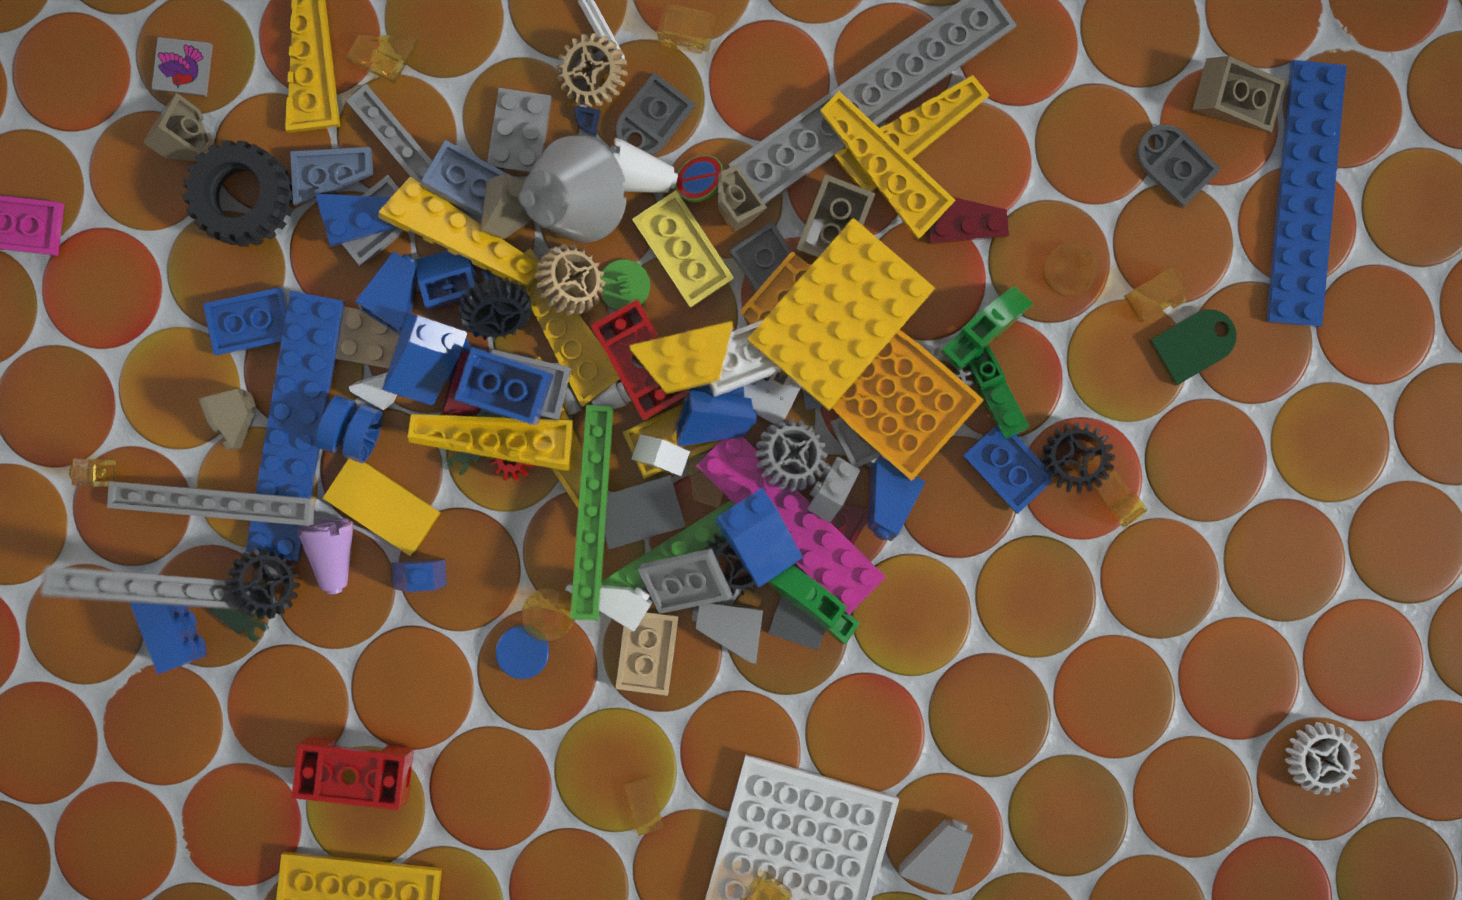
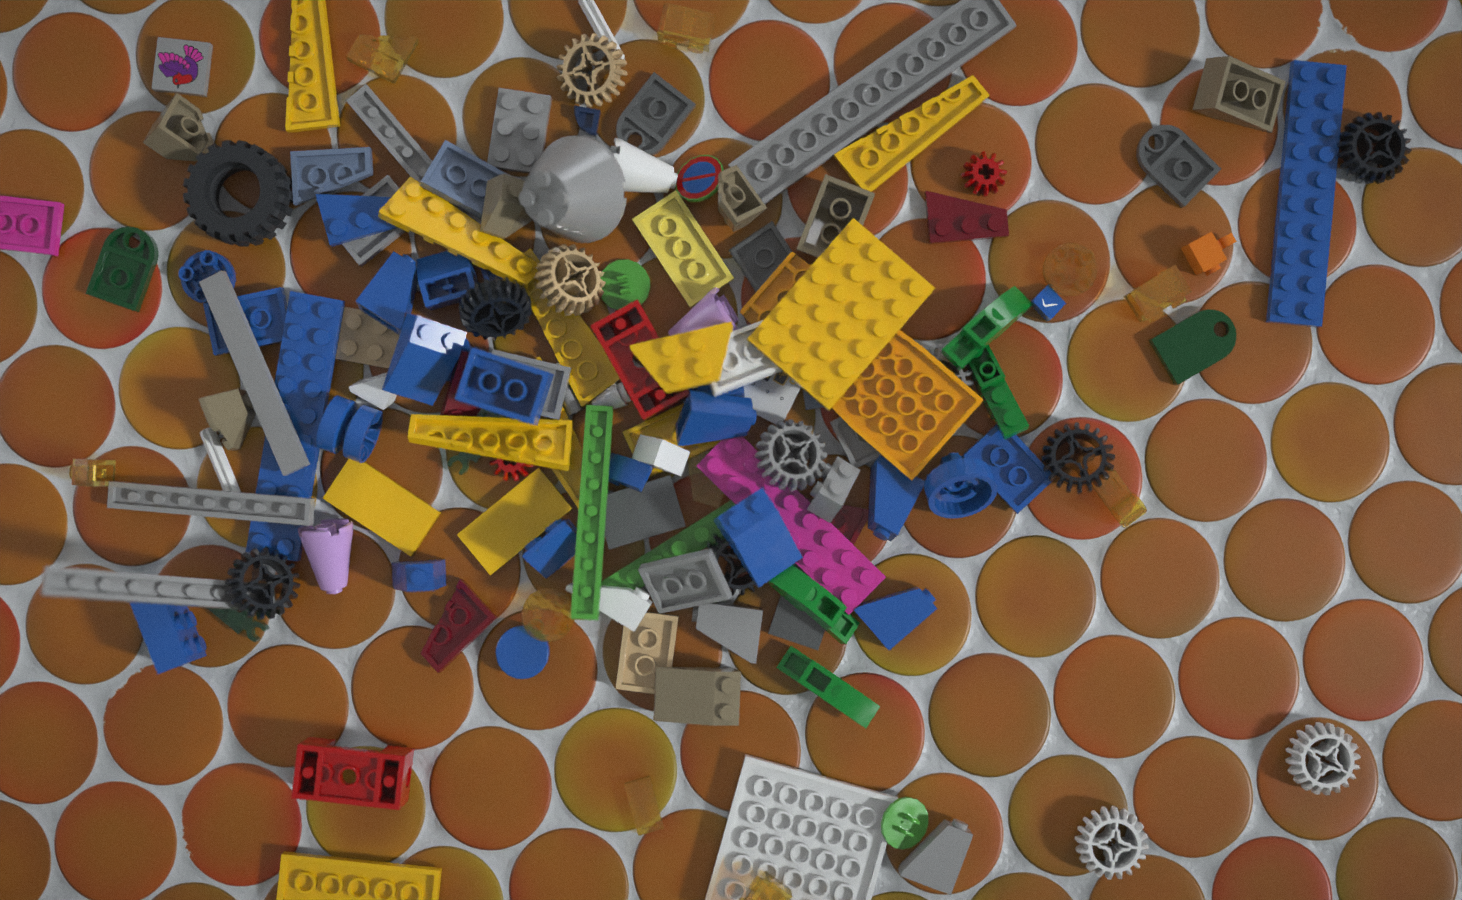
(123, 271): none -> dark green tile
(200, 267): none -> blue tile
(219, 460): none -> white axle
(254, 373): none -> light grey tile
(458, 627): none -> dark red wing
(514, 521): none -> yellow tile
(552, 550): none -> blue slope
(628, 472): none -> blue slope
(697, 695): none -> dark tan slope
(707, 312): none -> lavender cone
(828, 687): none -> green slope
(896, 614): none -> blue slope
(900, 179): yellow wing -> none
(904, 823): none -> bright green piece
(969, 487): none -> blue piece
(990, 167): none -> red gear
(1047, 303): none -> blue slope
(1112, 863): none -> white gear
(1206, 252): none -> orange brick
(1390, 159): none -> black gear

